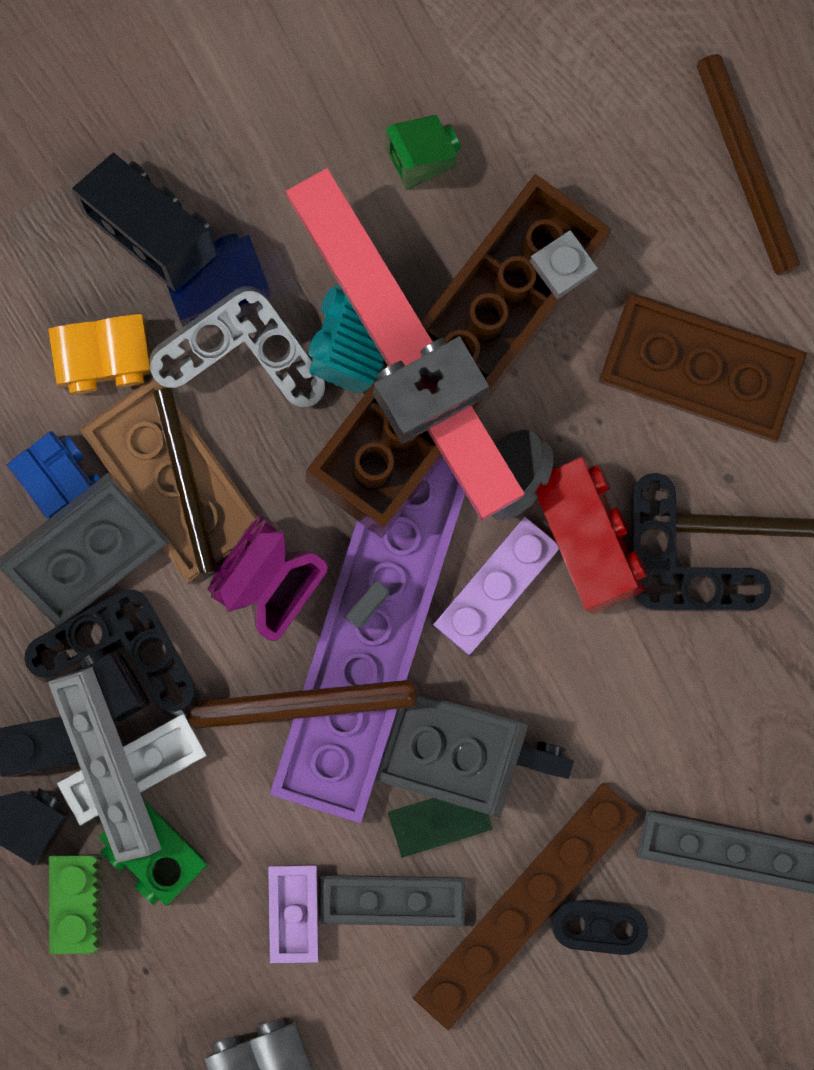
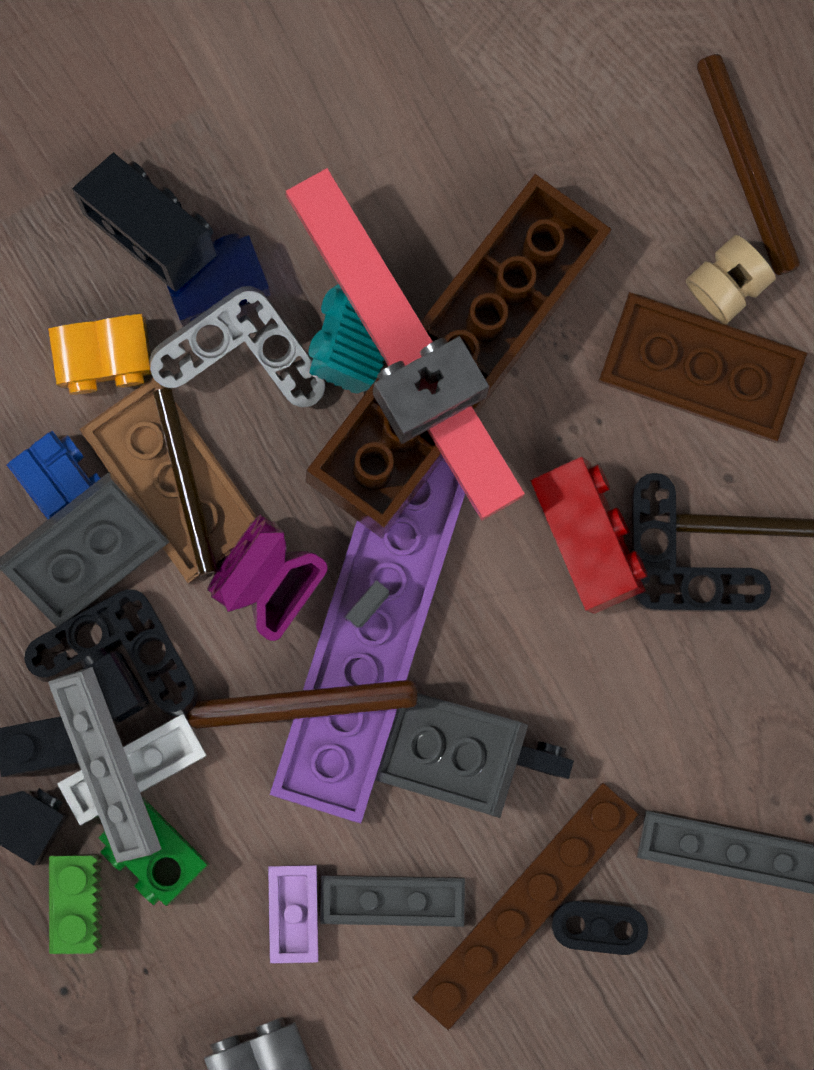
(421, 149): green slope -> none
(434, 824): clear green plate -> none
(496, 586): lavender plate -> none
(531, 464): dark grey tile -> none
(563, 264): light grey plate -> none
(719, 291): none -> tan wheel

